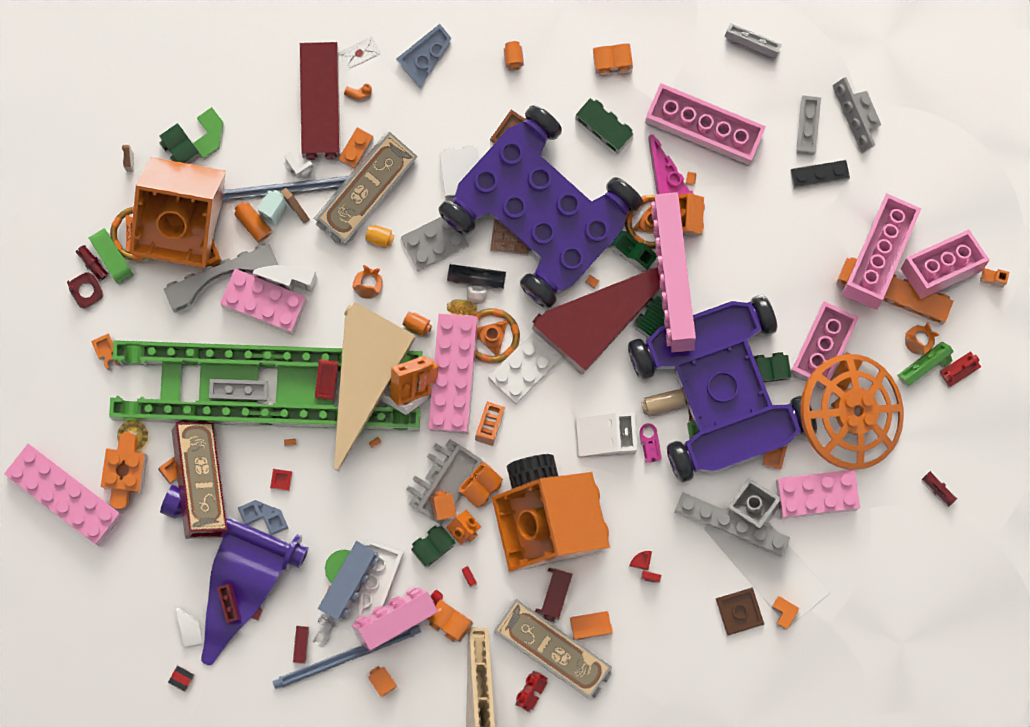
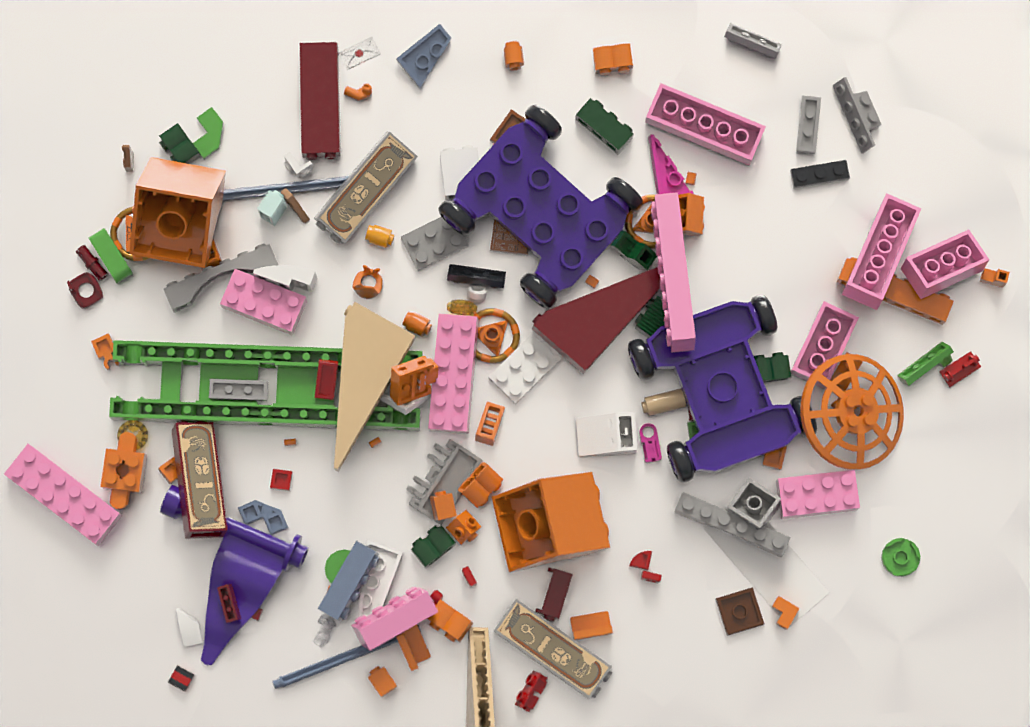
(252, 221): orange brick -> none
(300, 644): dark red piece -> none
(355, 148): orange plate -> none
(413, 646): none -> orange panel
(531, 469): black tyre -> none
(900, 557): none -> bright green tile
(914, 345): orange piece -> none
(939, 488): dark red pin -> none

